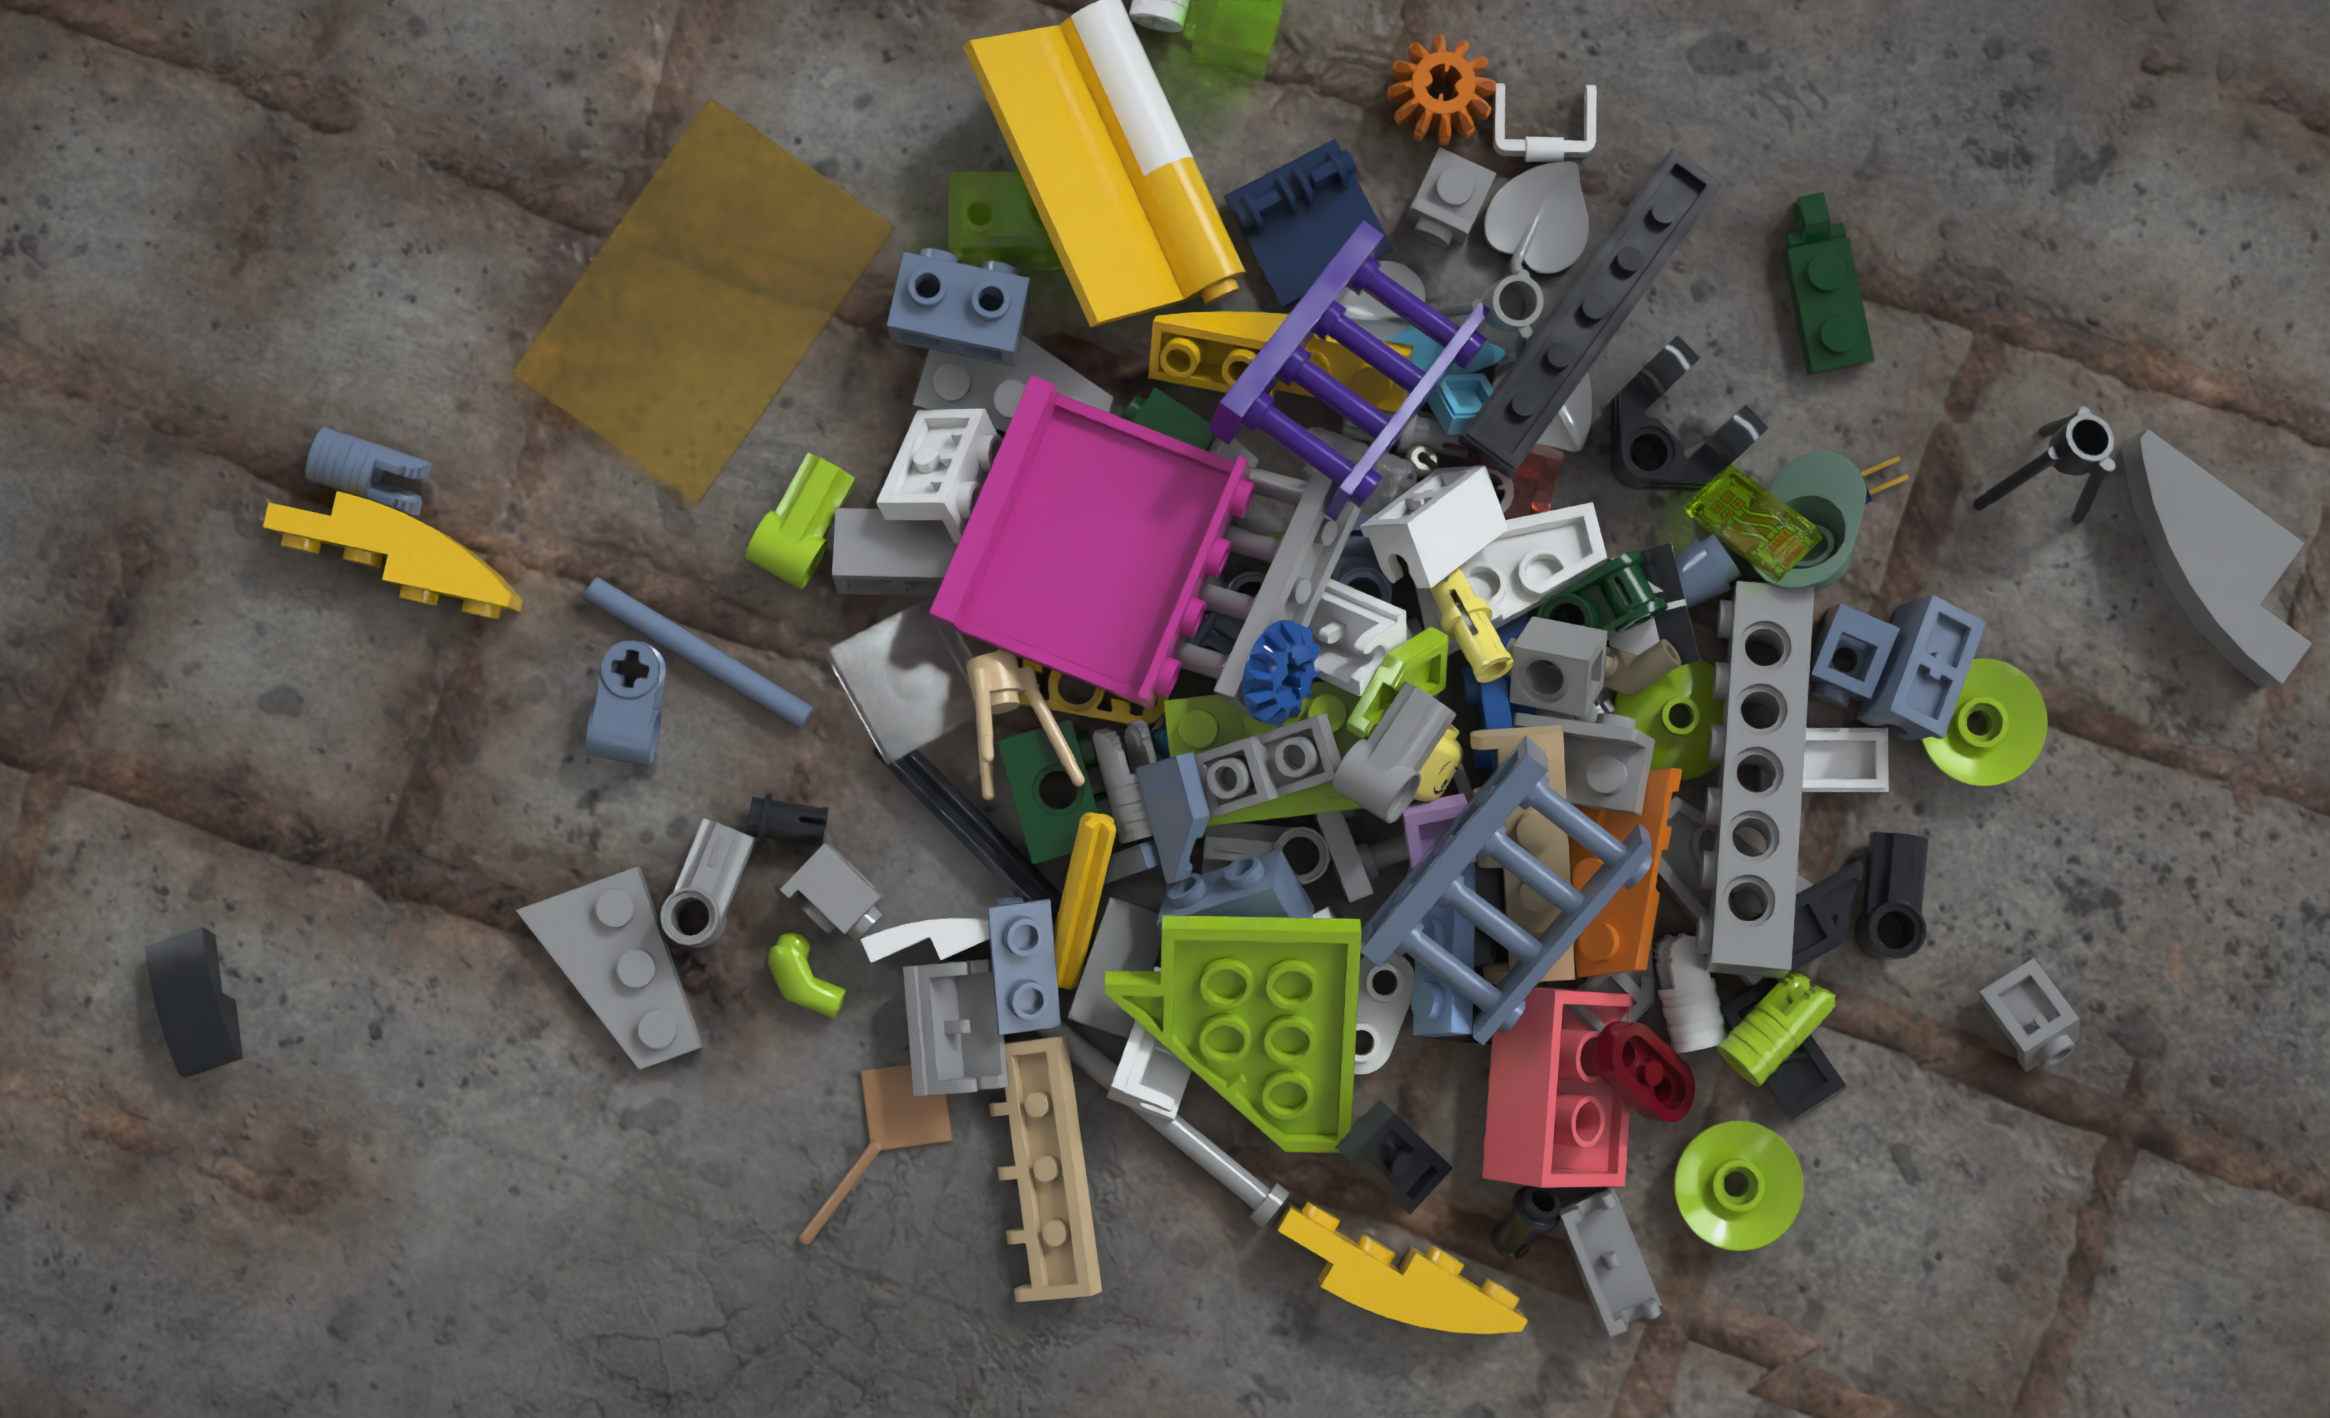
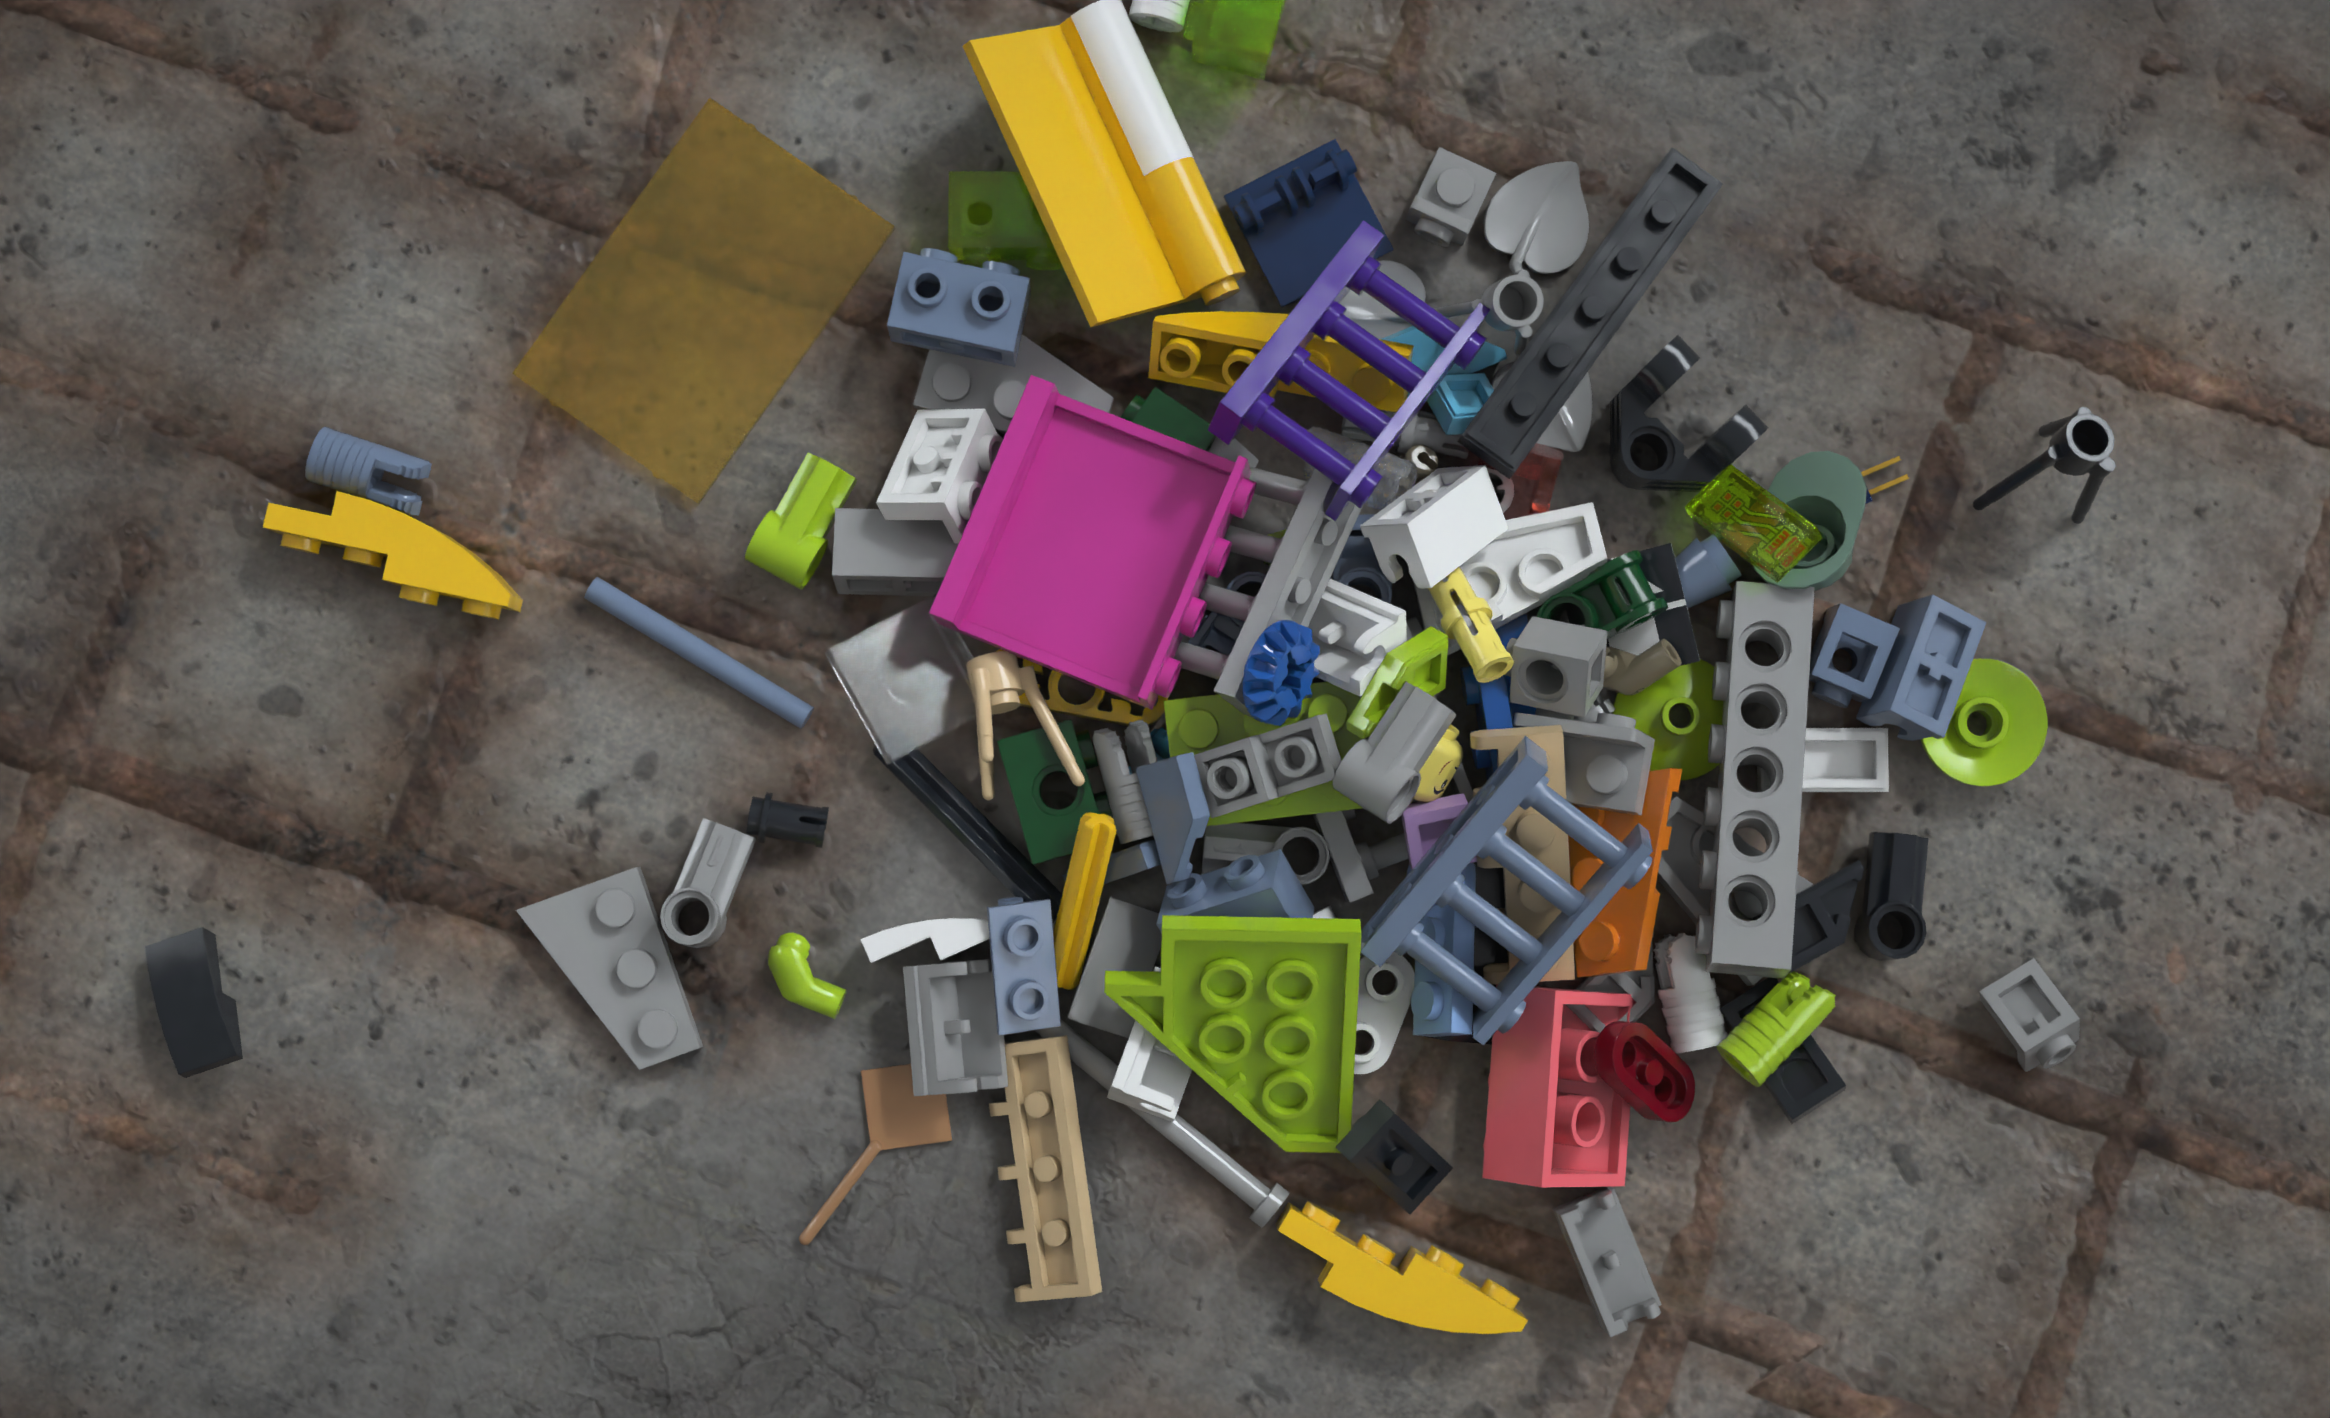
(627, 718): sand blue piece -> none
(836, 893): light grey brick -> none
(1444, 66): orange gear -> none
(1532, 1213): black pin -> none
(1544, 148): white piece -> none
(1770, 1192): lime dish -> none
(1825, 290): dark green hinge -> none
(2215, 557): light grey slope -> none

